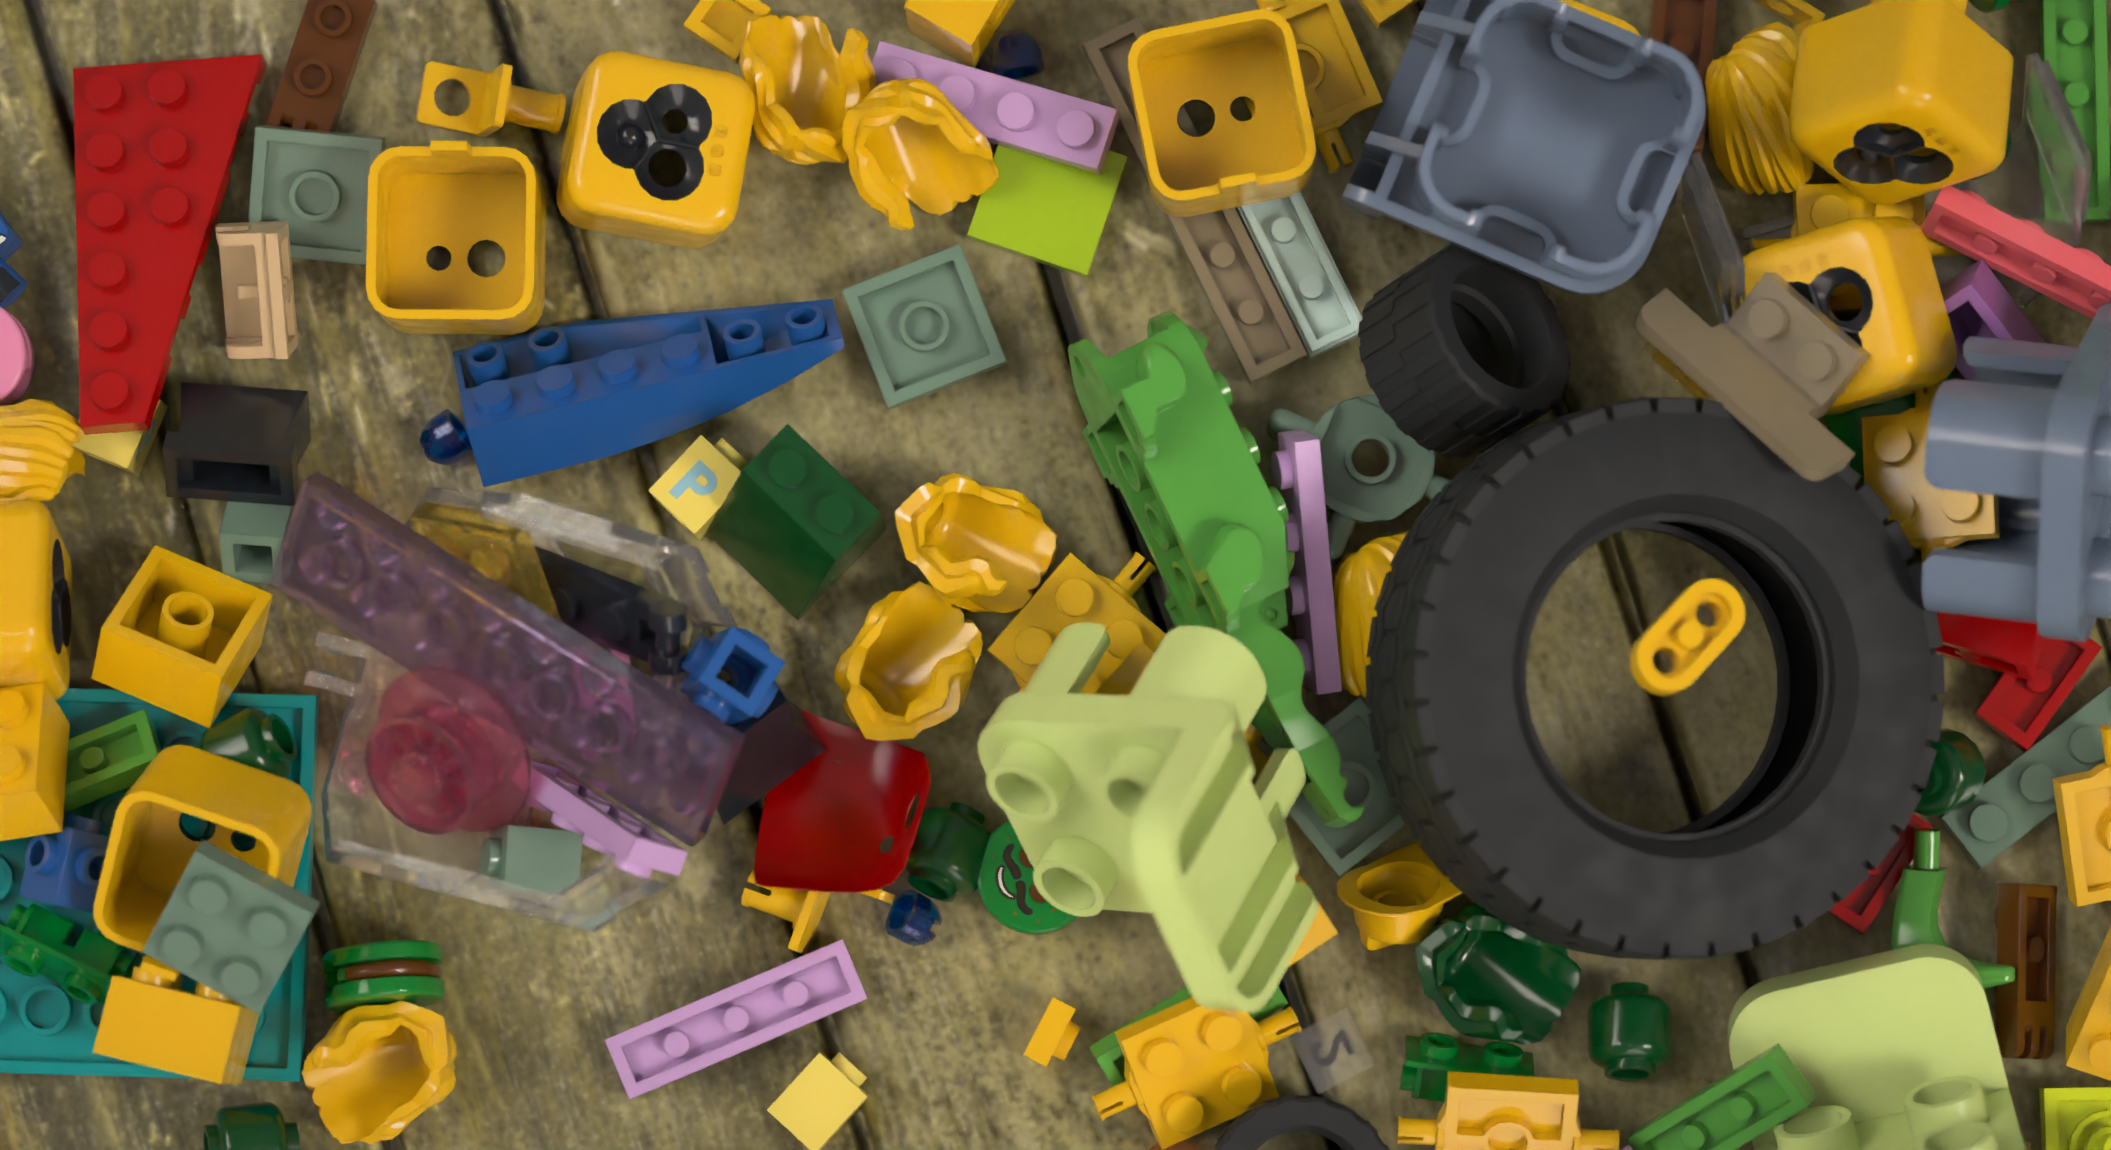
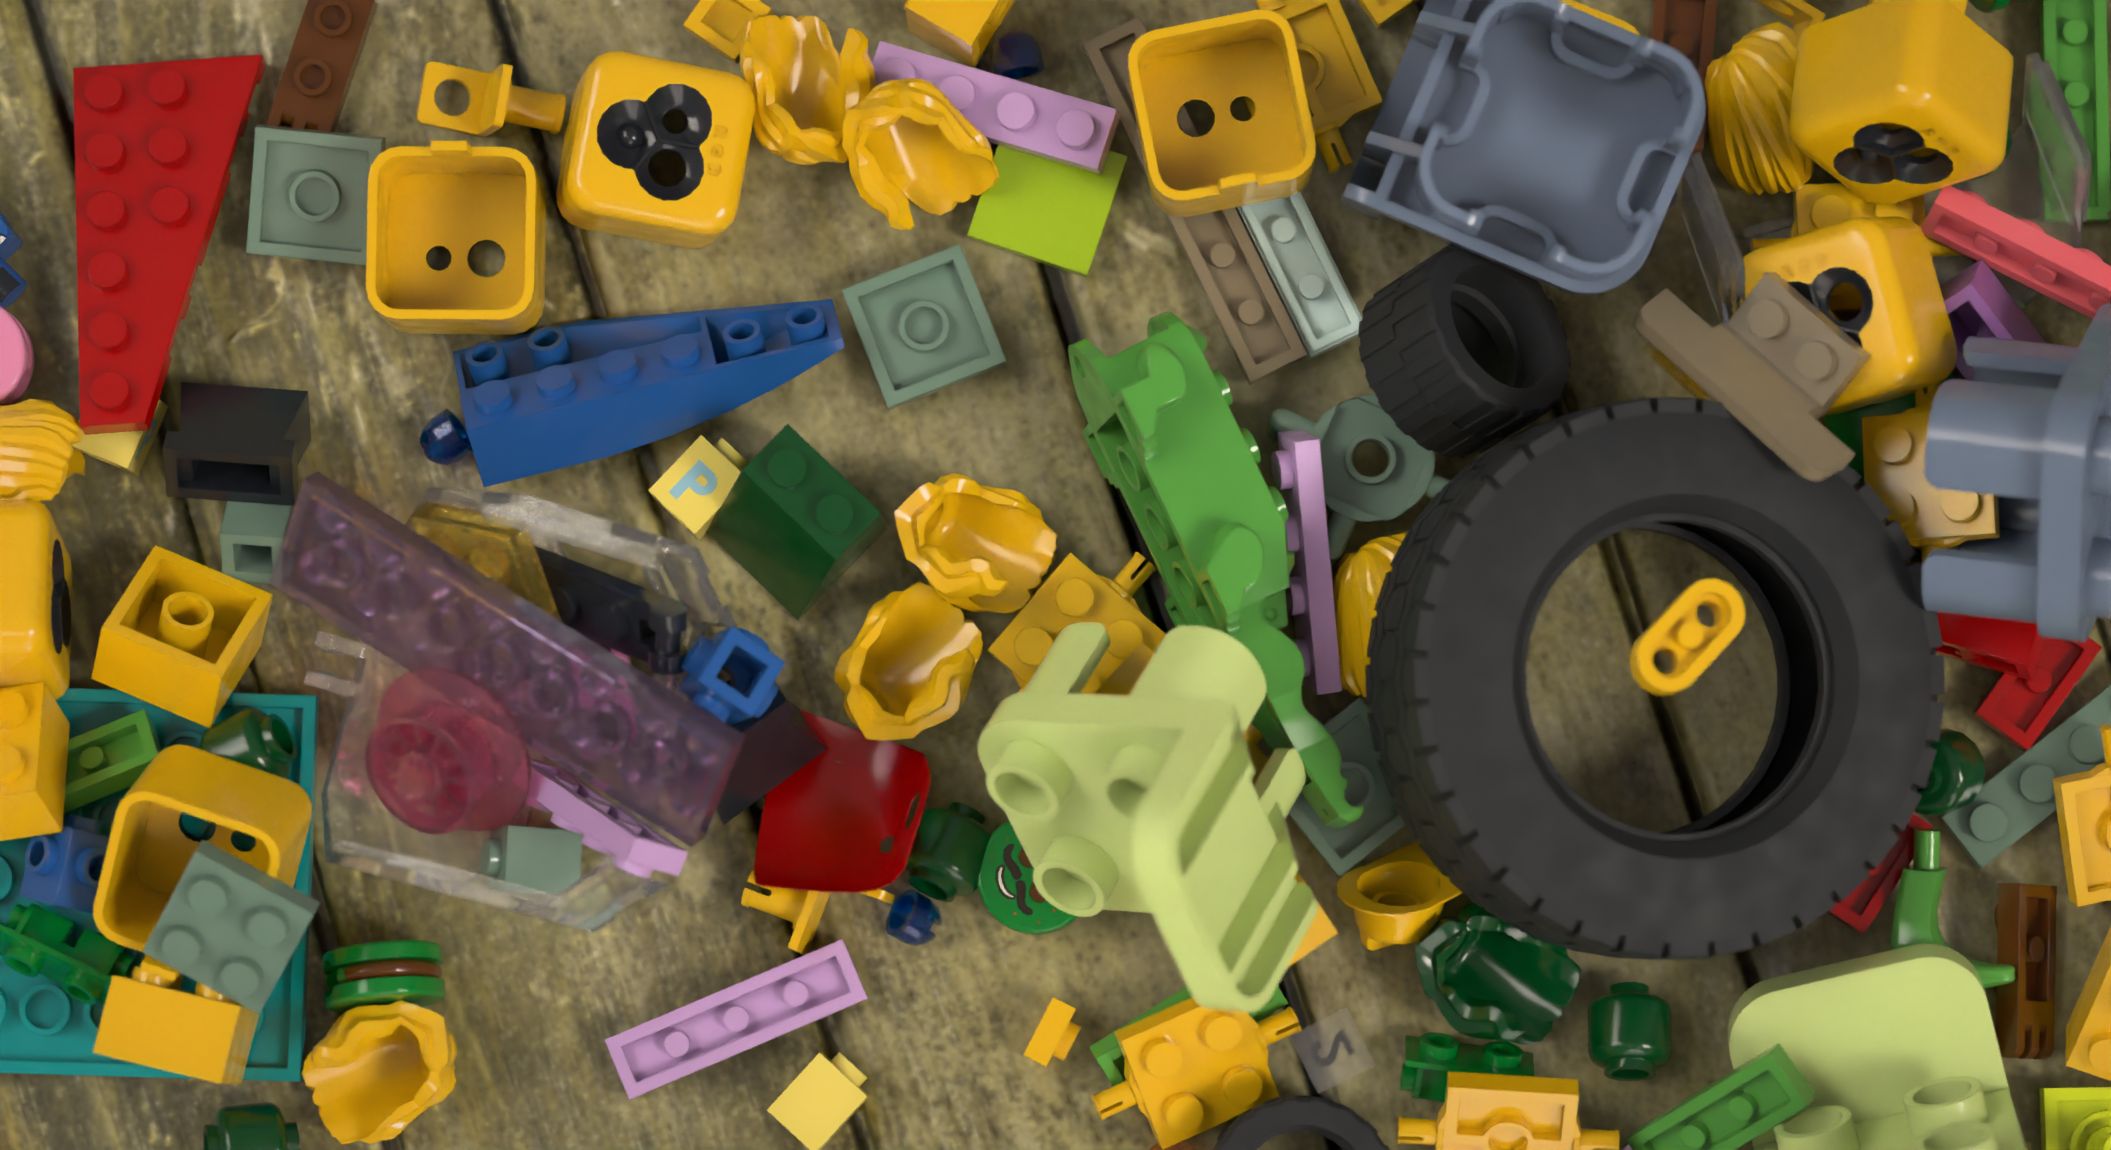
(257, 289): tan hinge -> none

